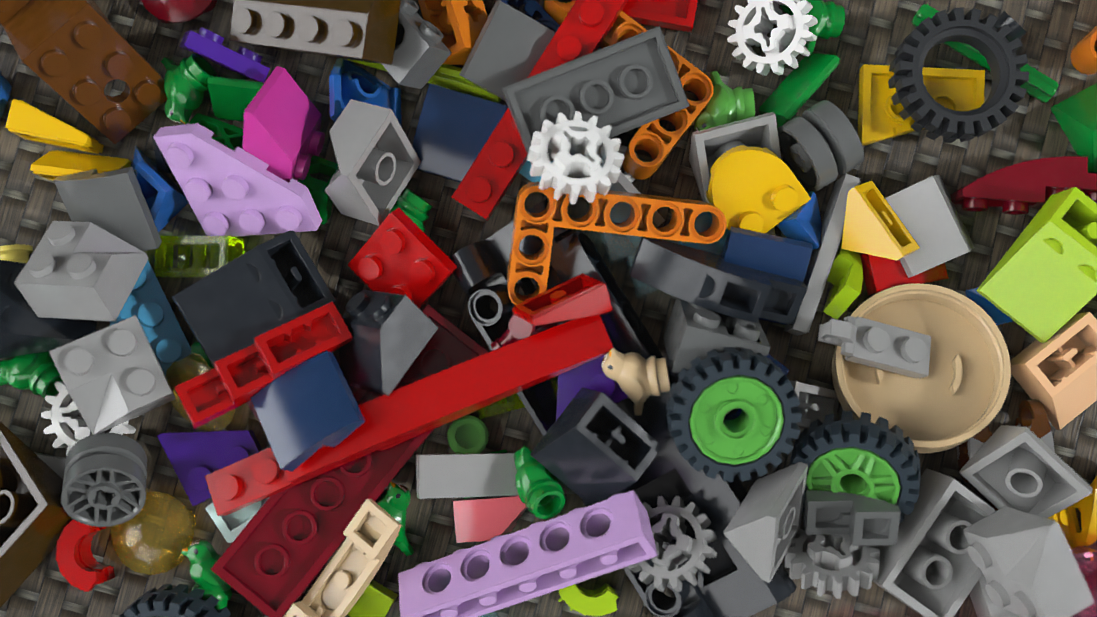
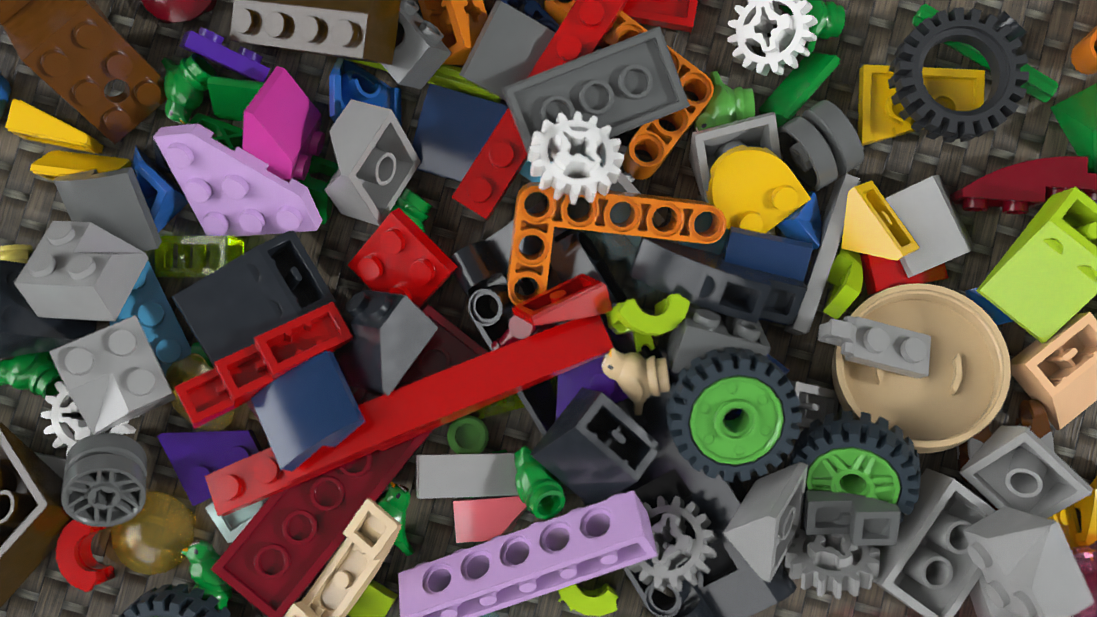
(629, 318): none -> lime piece

